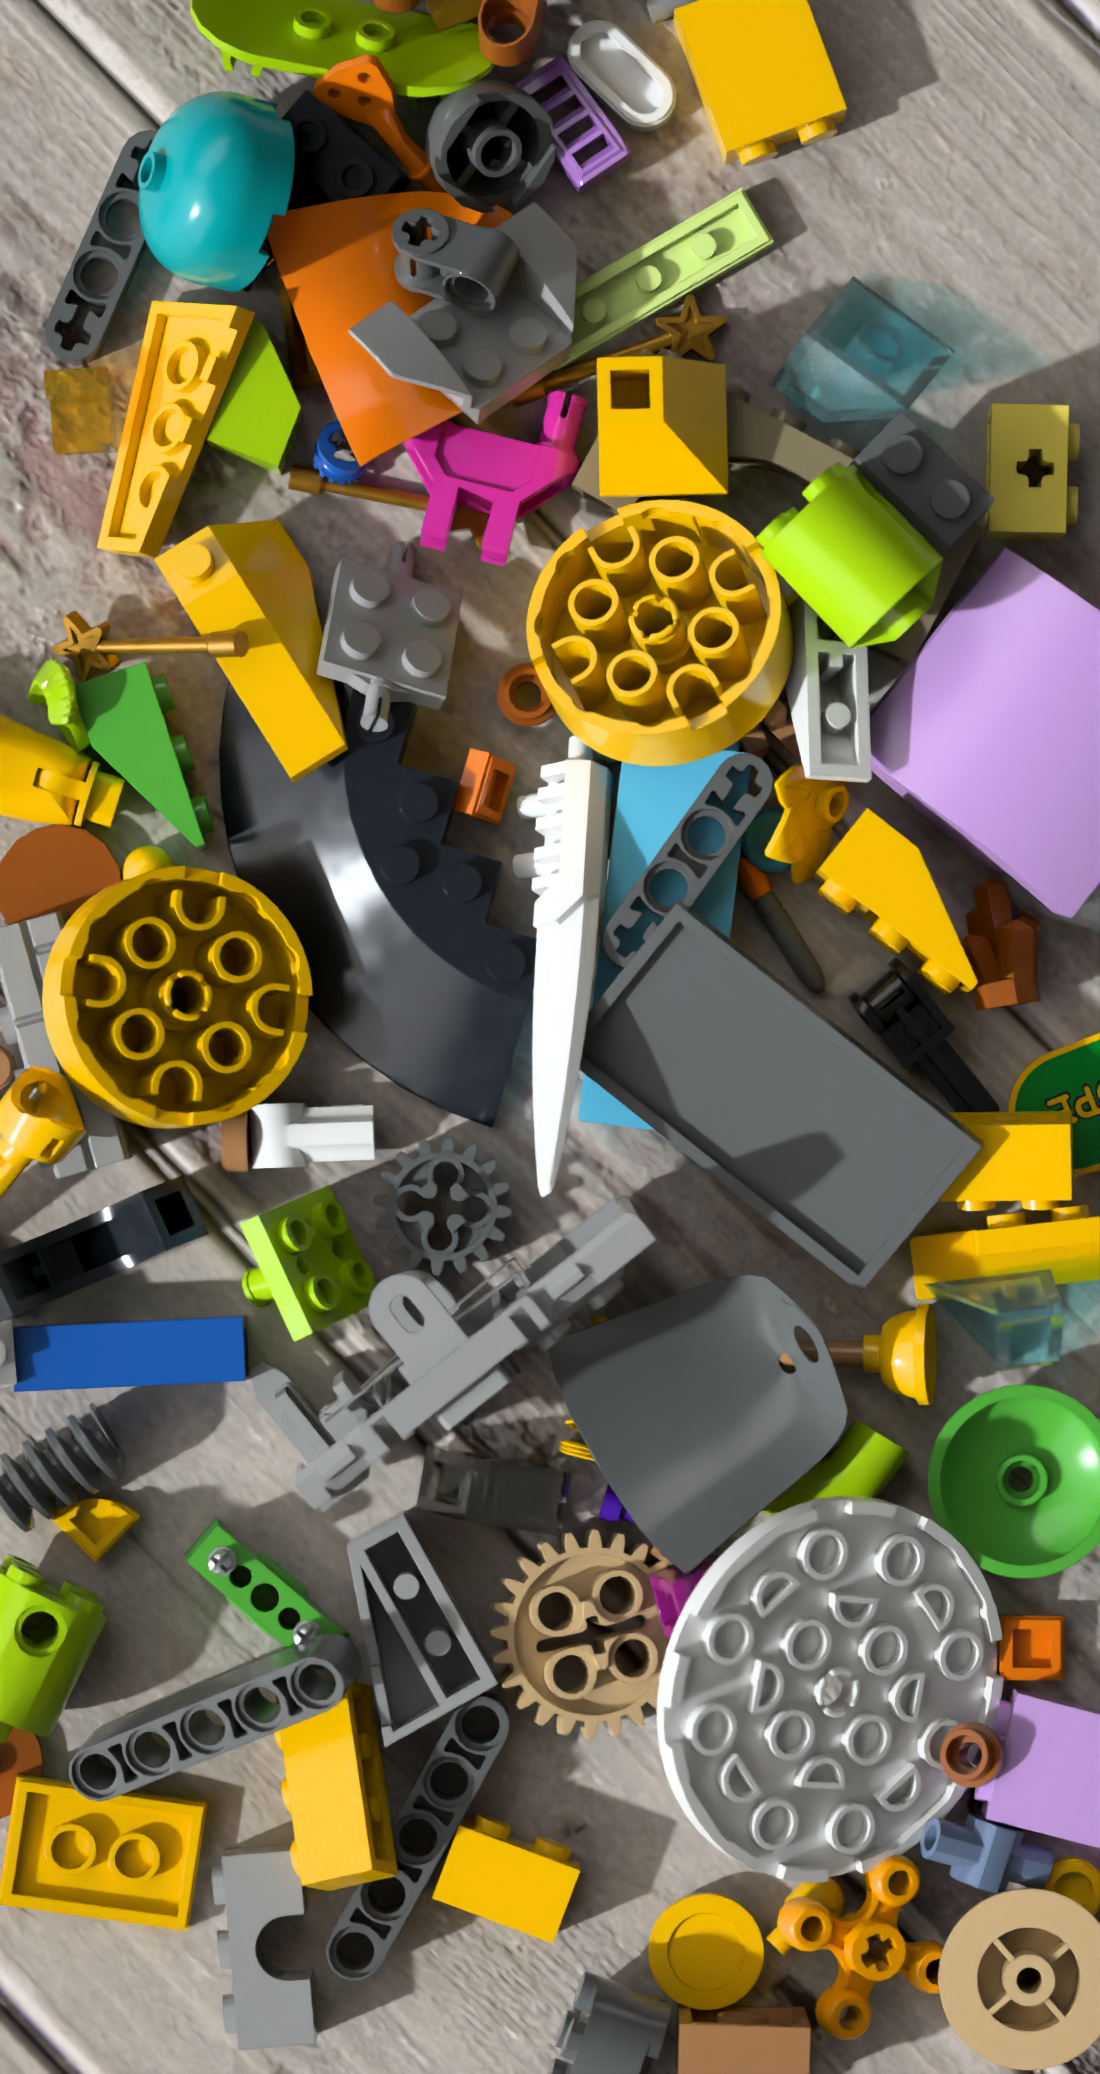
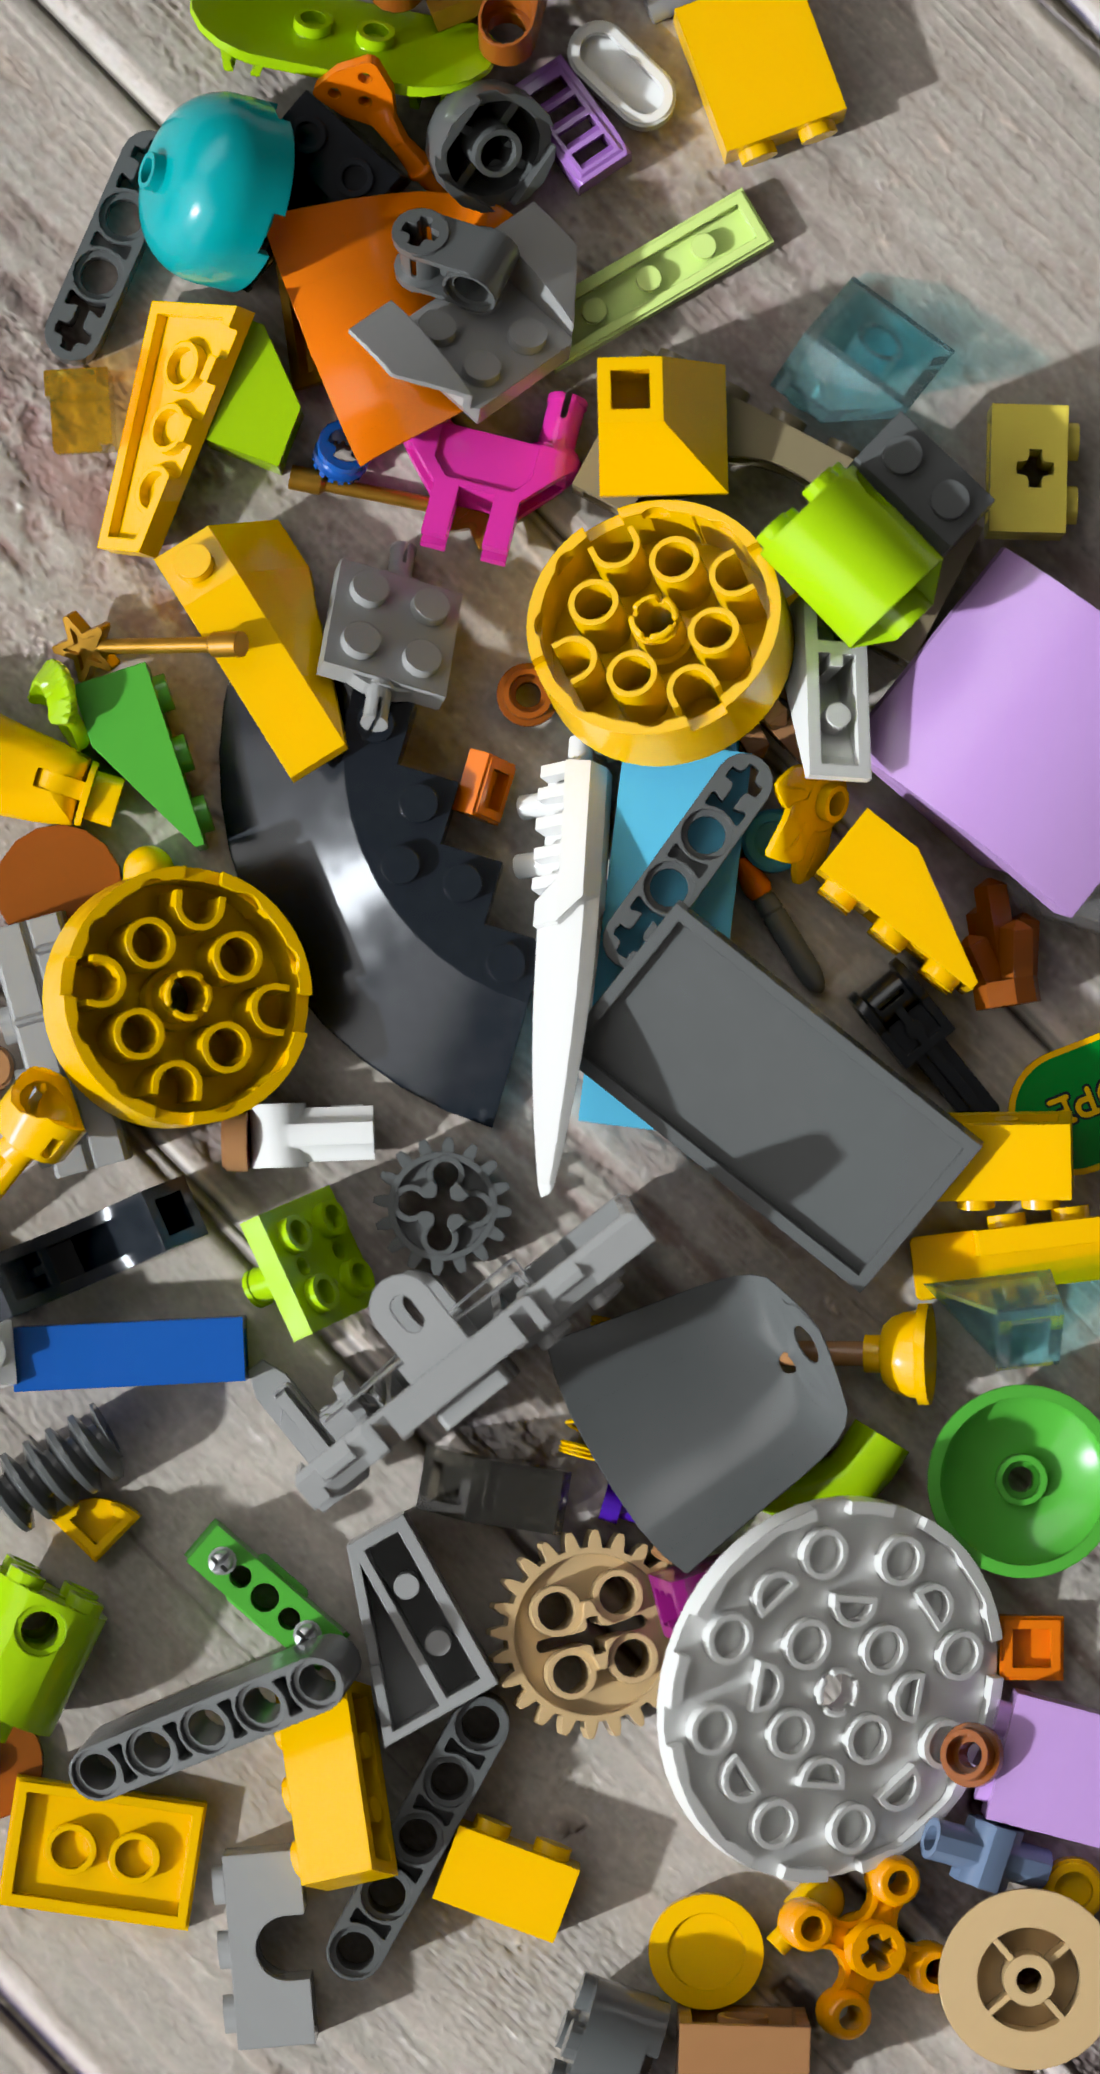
(680, 334): pearl gold piece -> none

